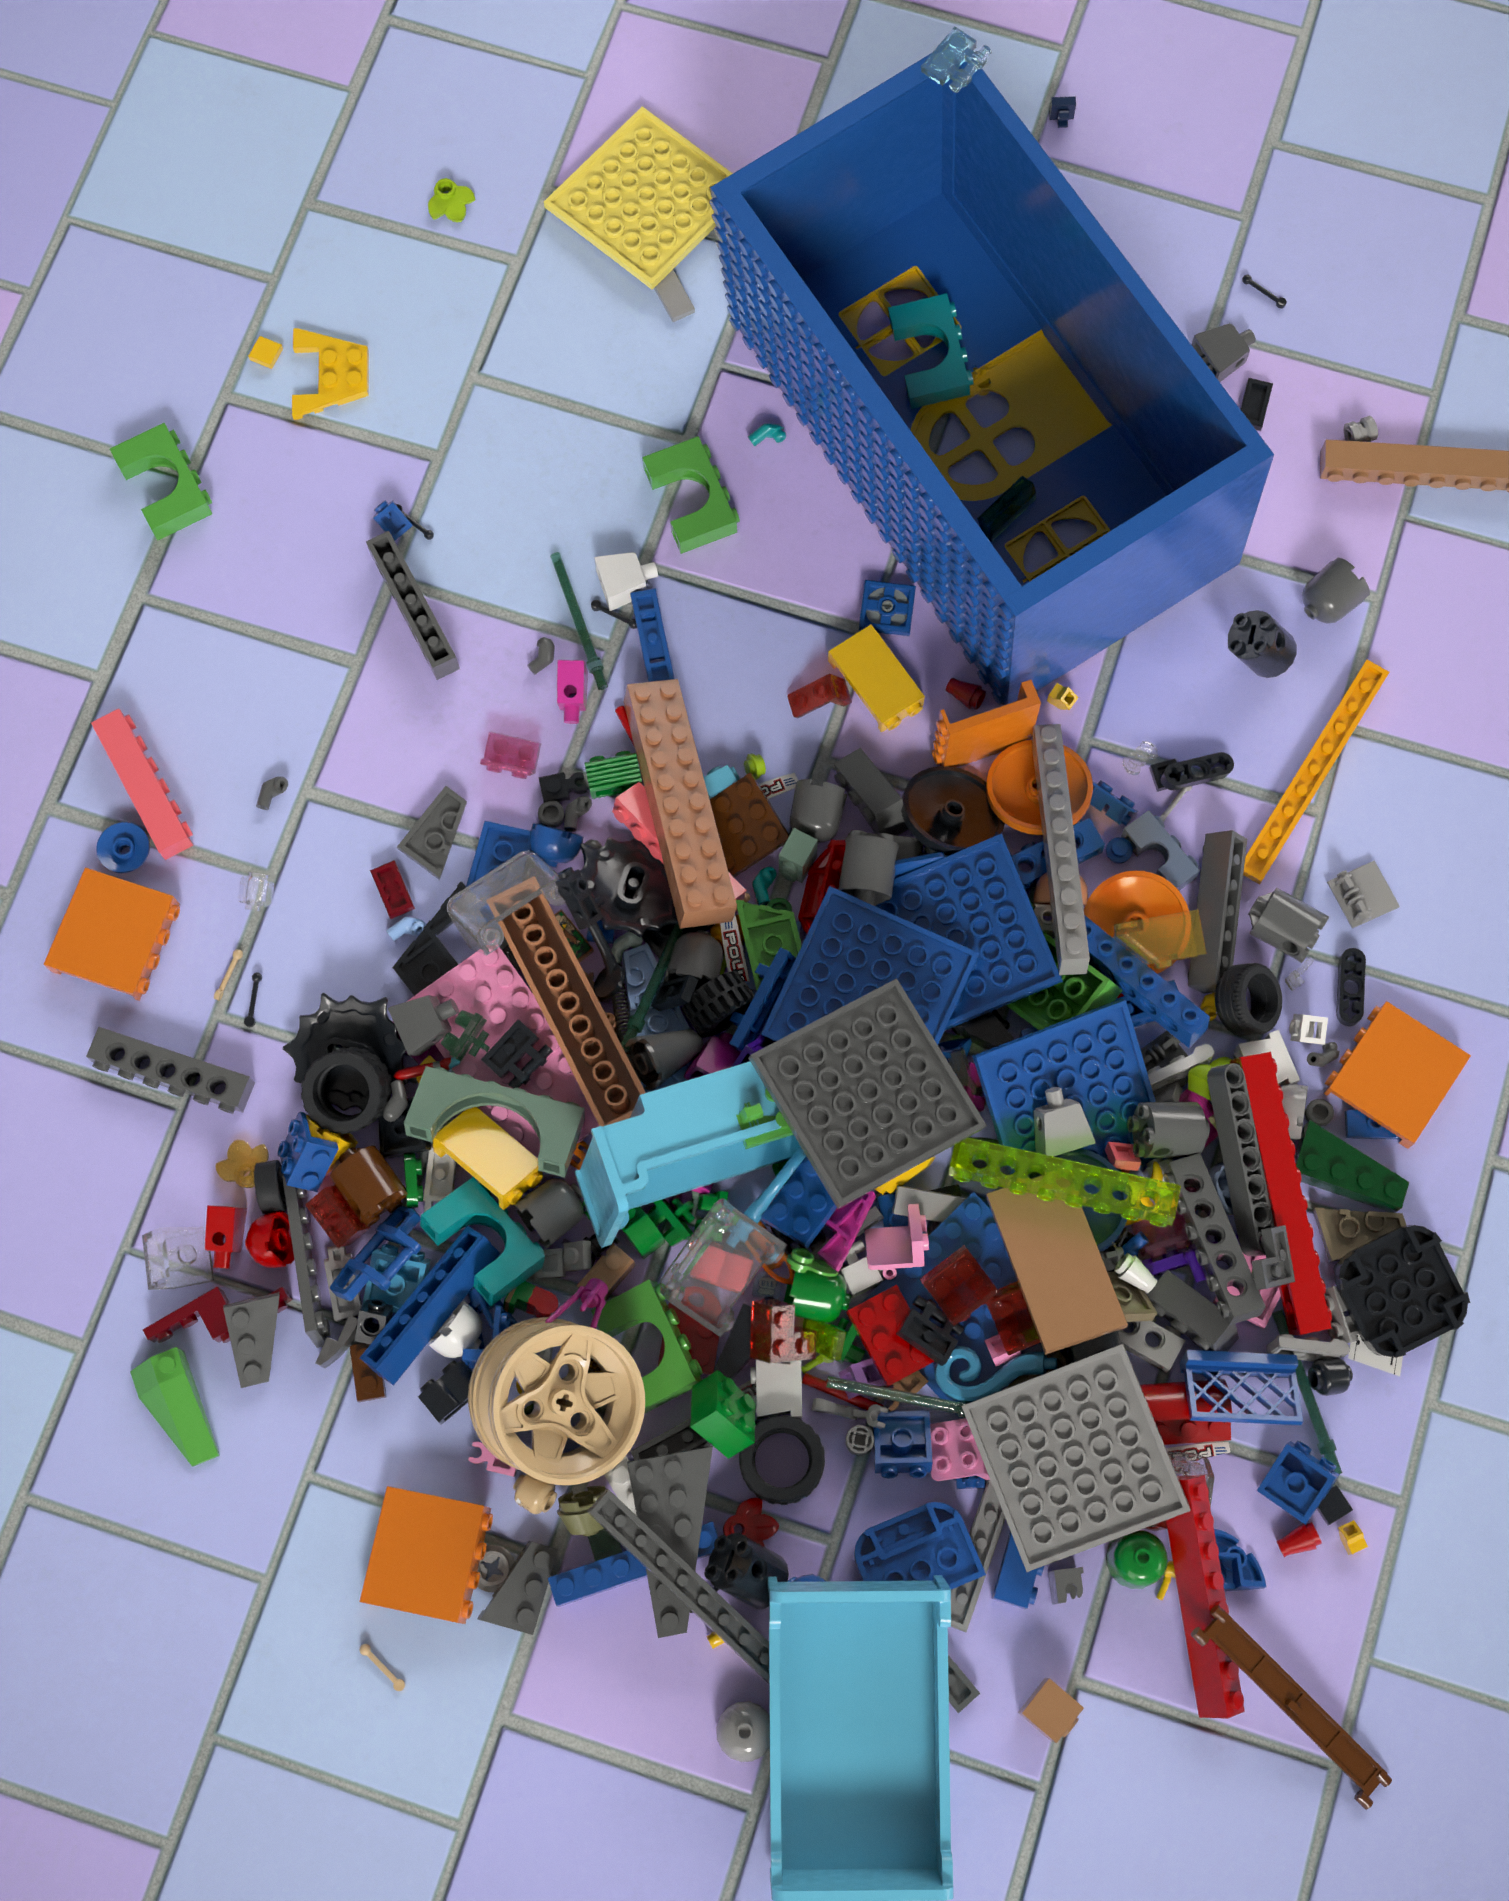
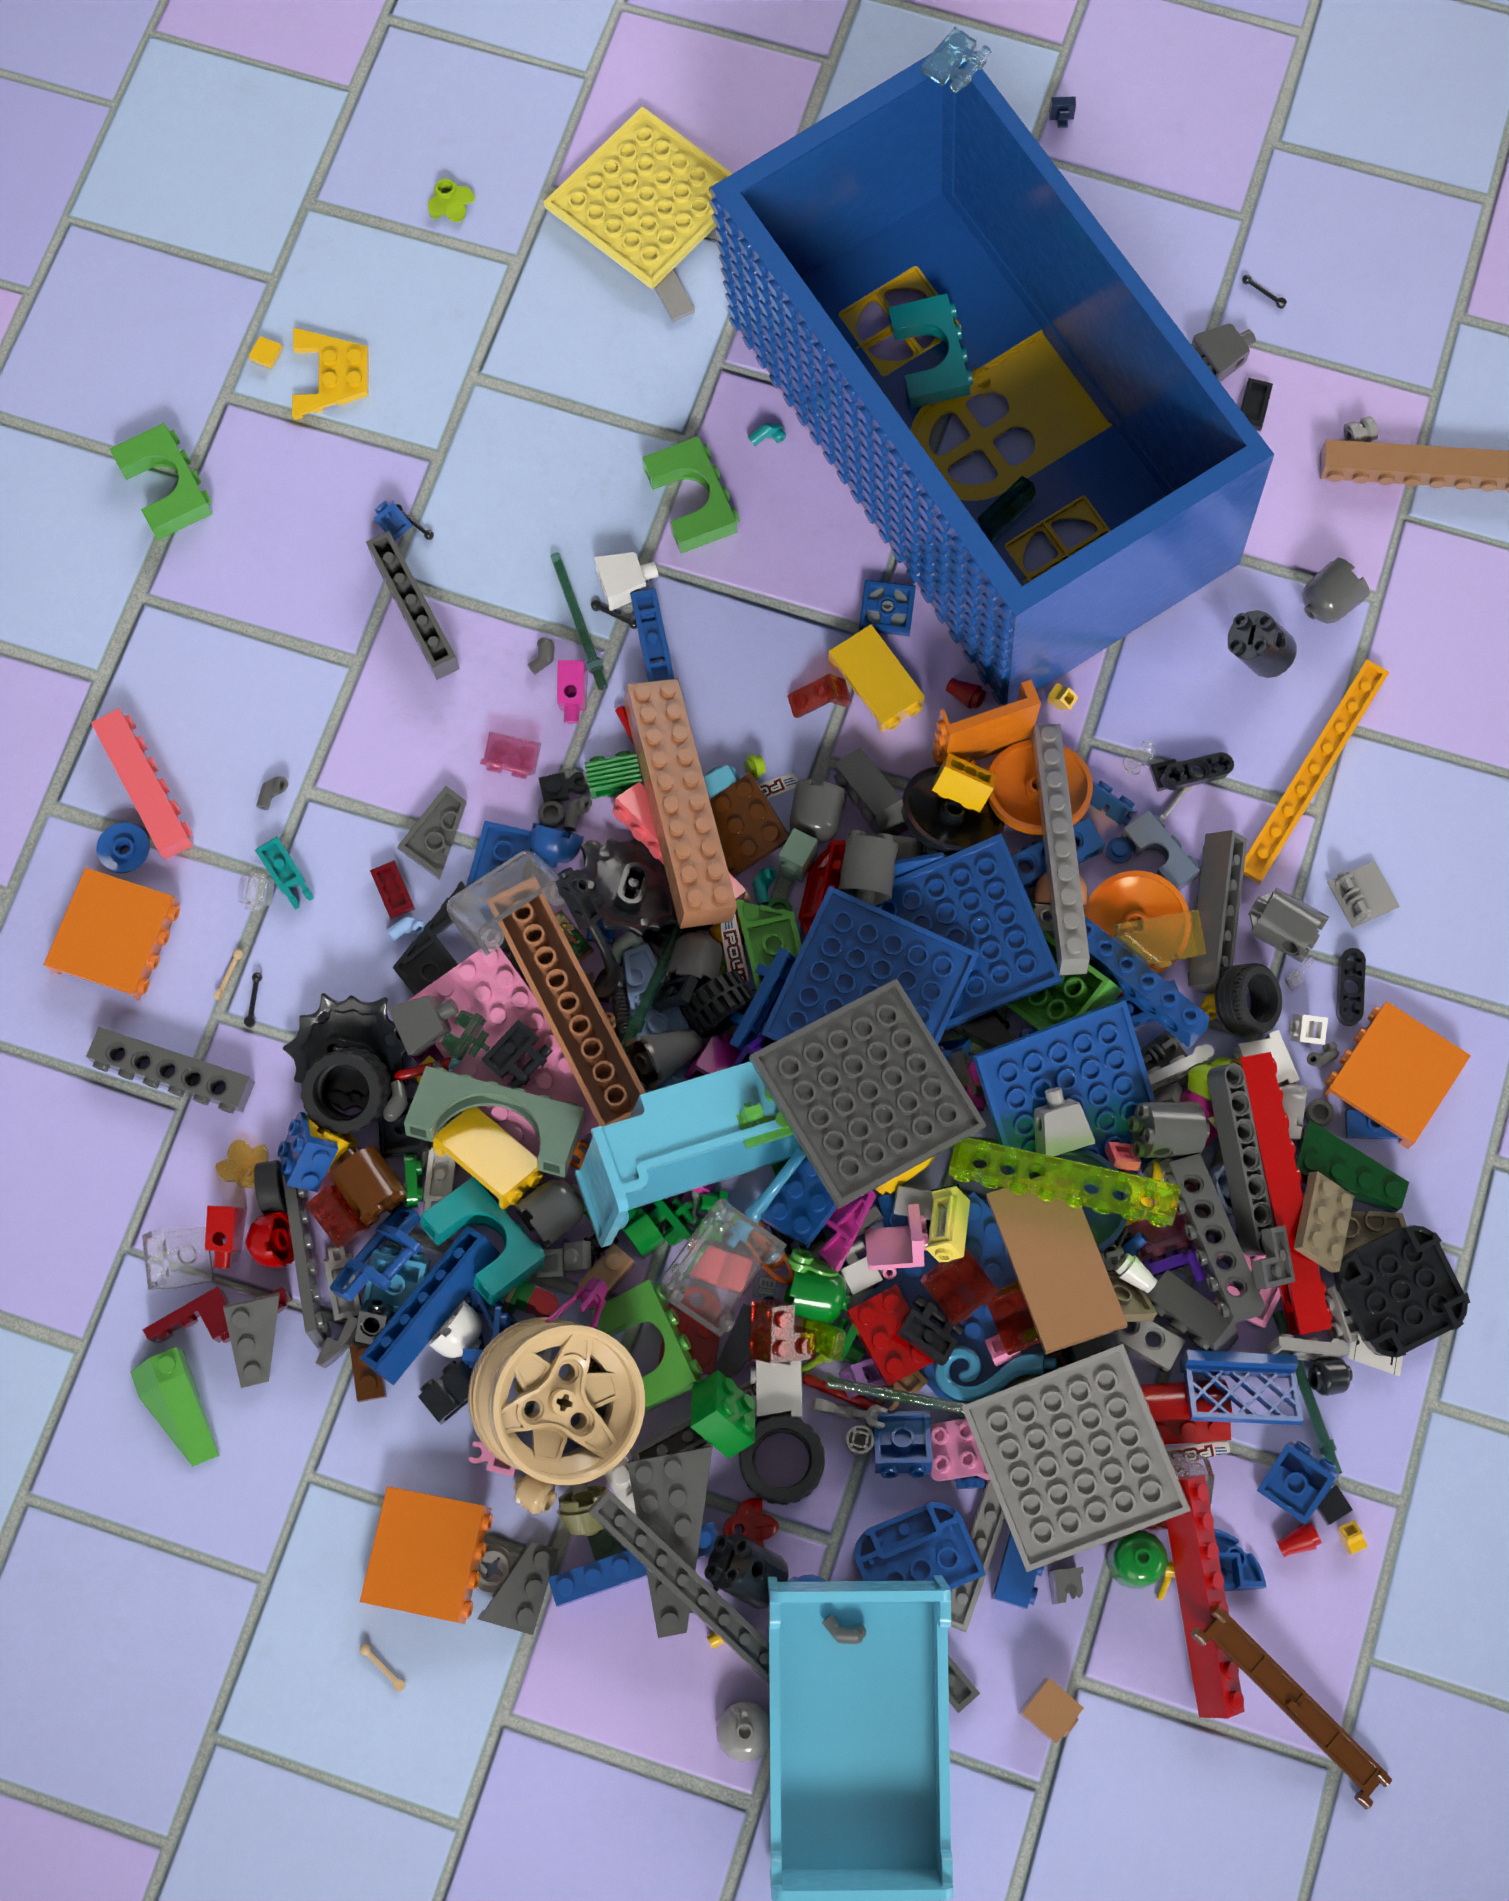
(283, 870): none -> teal hinge
(844, 1634): none -> dark grey arm
(948, 1224): none -> light yellow window
(964, 782): none -> yellow brick
(1324, 1222): none -> dark tan plate

